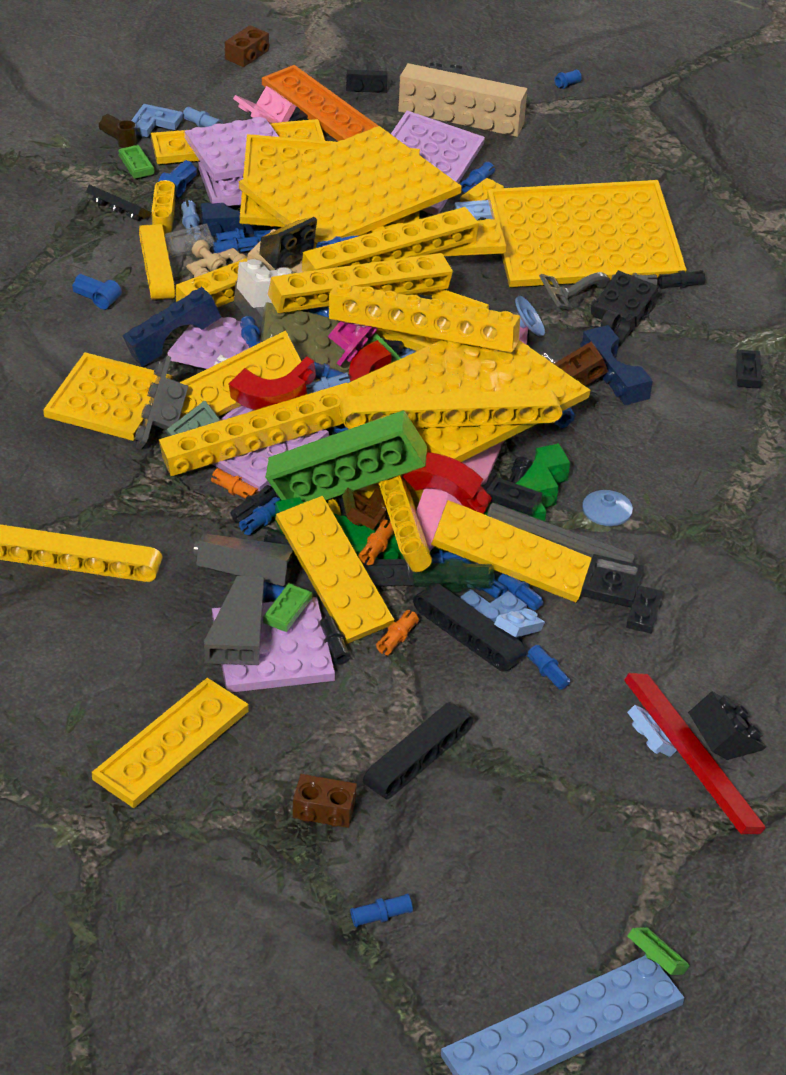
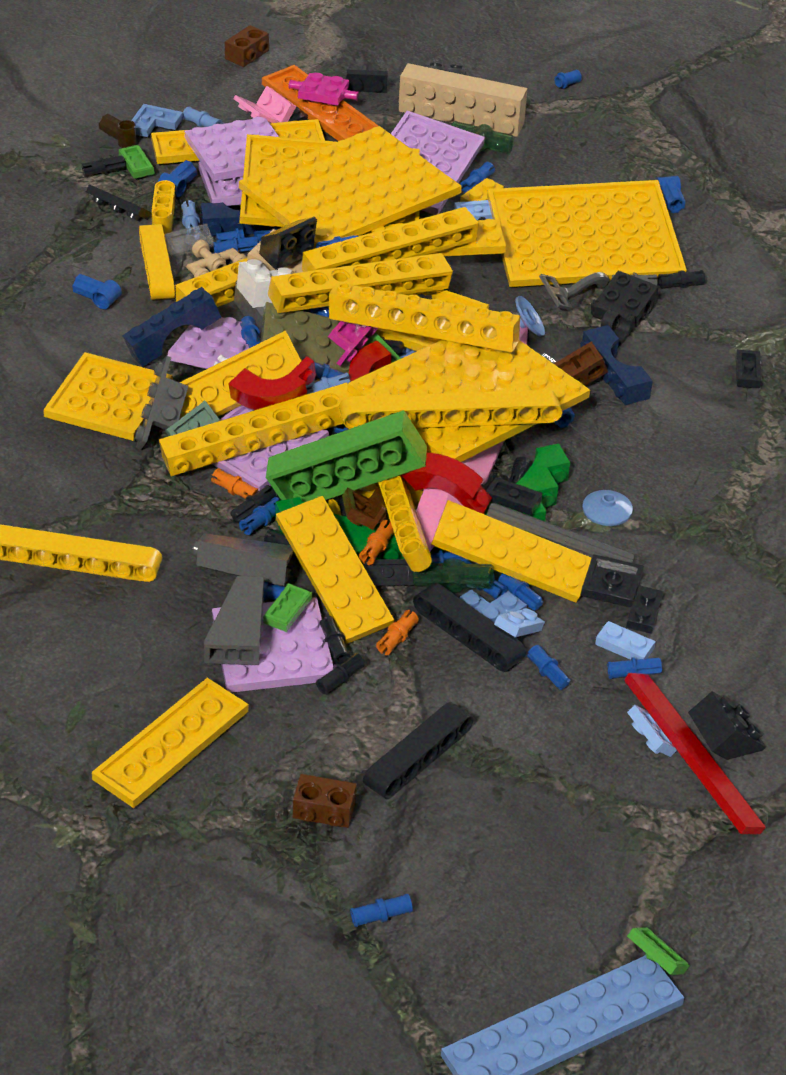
(103, 165): none -> black axle
(323, 89): none -> dark pink plate
(340, 673): none -> black axle
(493, 140): none -> clear green piece
(624, 642): none -> light blue plate
(639, 666): none -> blue axle
(672, 193): none -> blue piece

